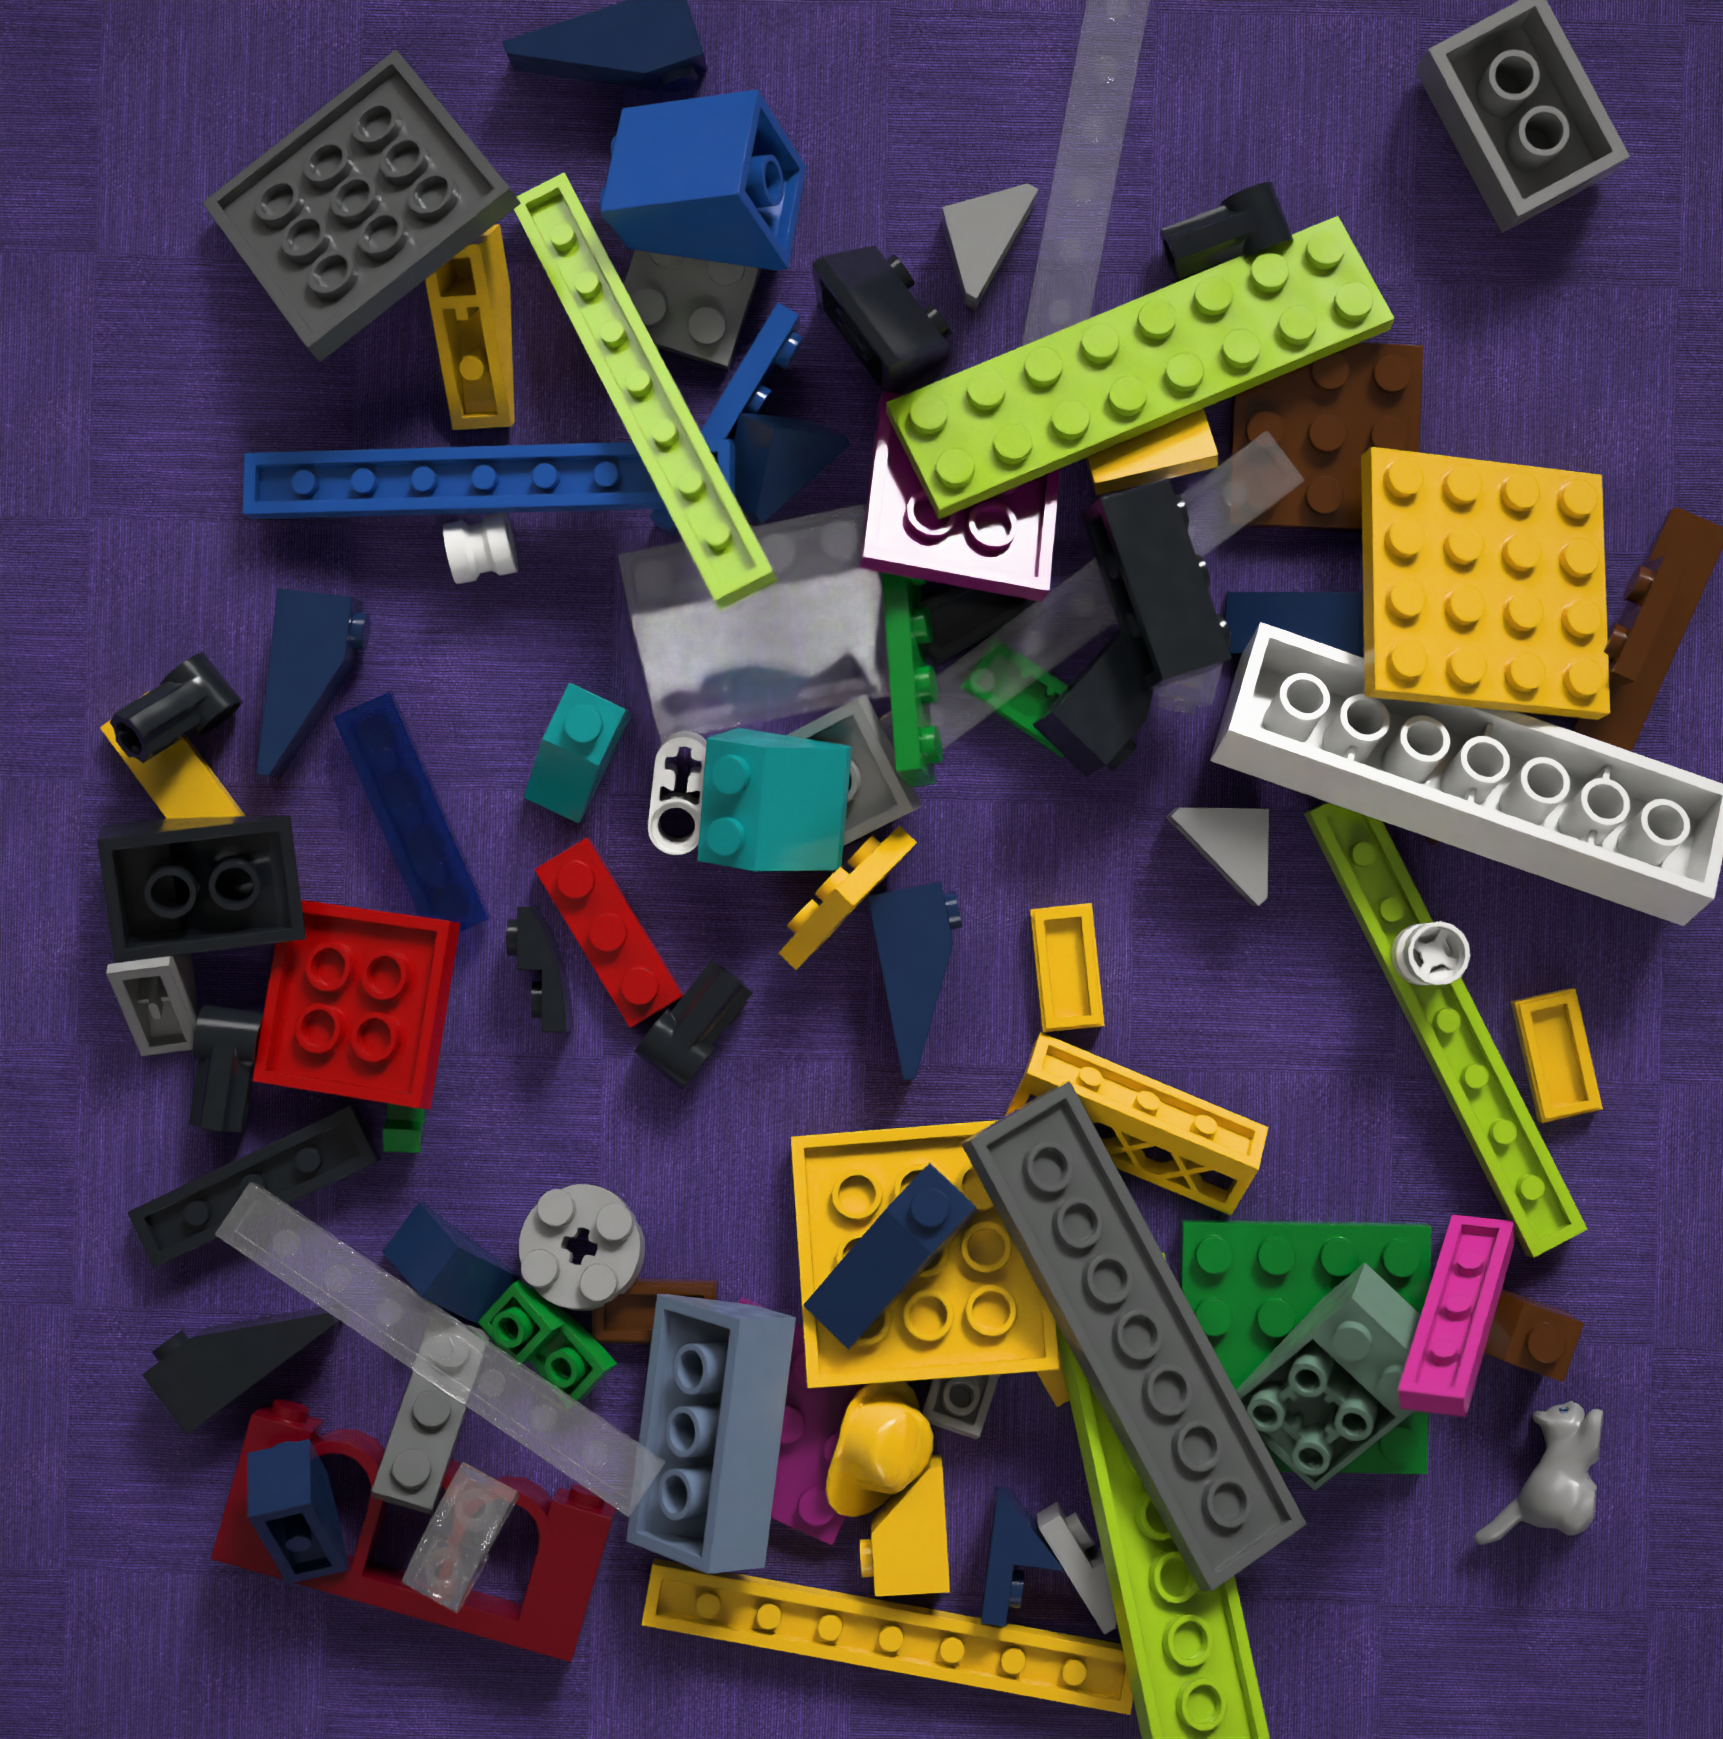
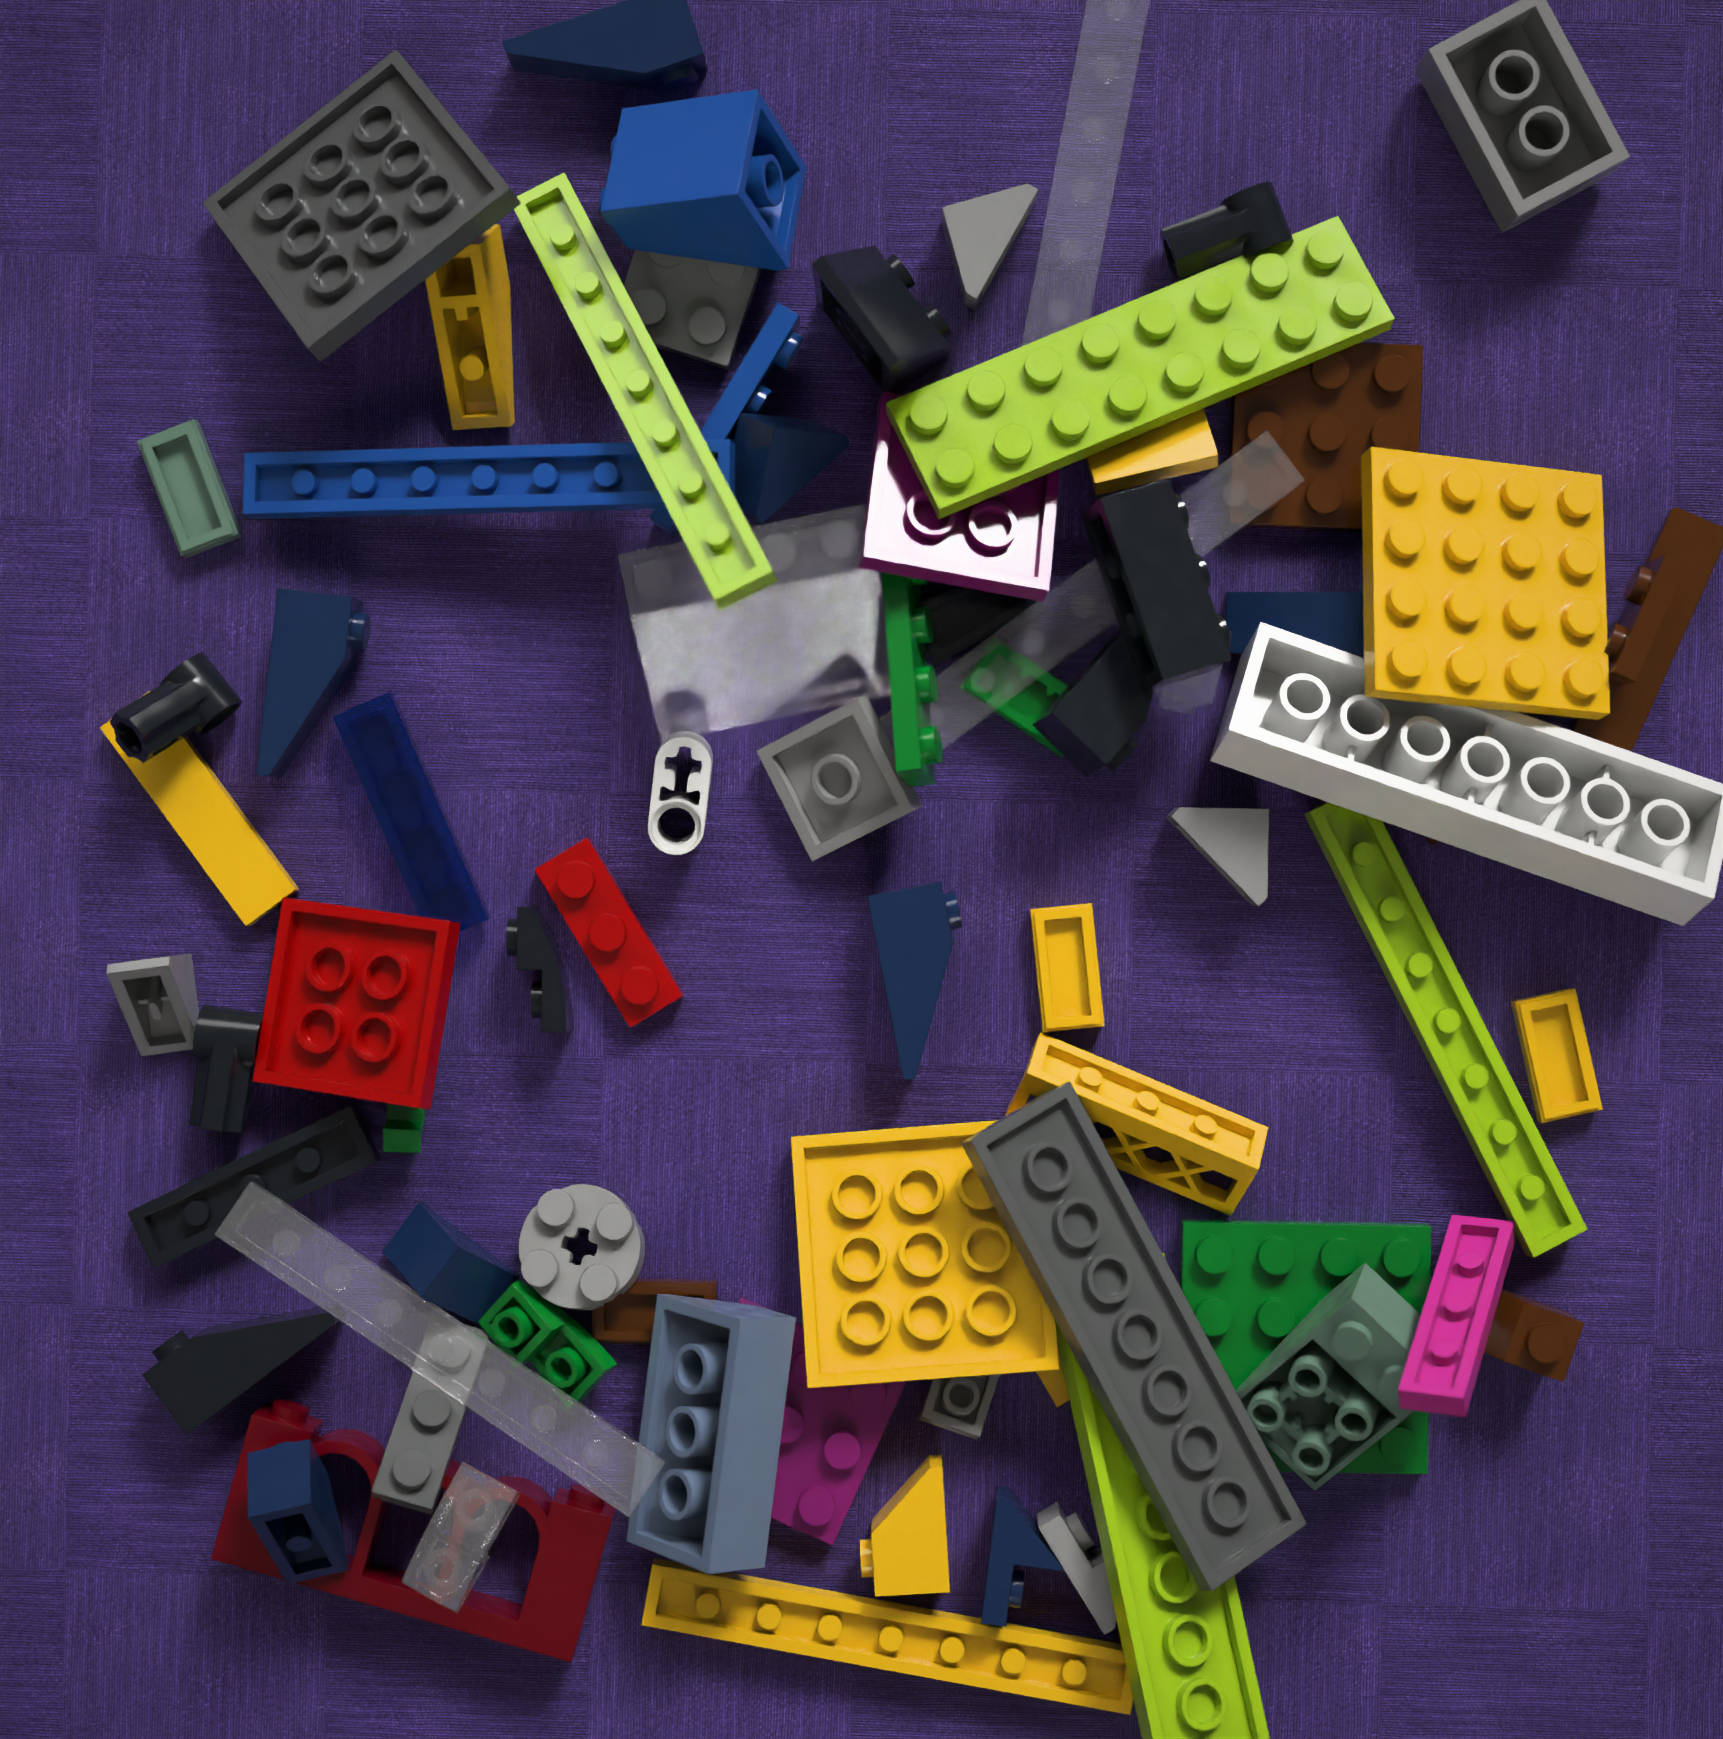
(190, 488): none -> sand green tile
(200, 884): black slope -> none
(480, 547): white wheel -> none
(575, 752): teal slope -> none
(686, 1035): black piece -> none
(773, 802): teal slope -> none
(843, 893): yellow plate -> none
(879, 1448): yellow piece -> none
(891, 1255): dark blue slope -> none
(1443, 955): white wheel -> none
(1559, 1487): light grey animal -> none

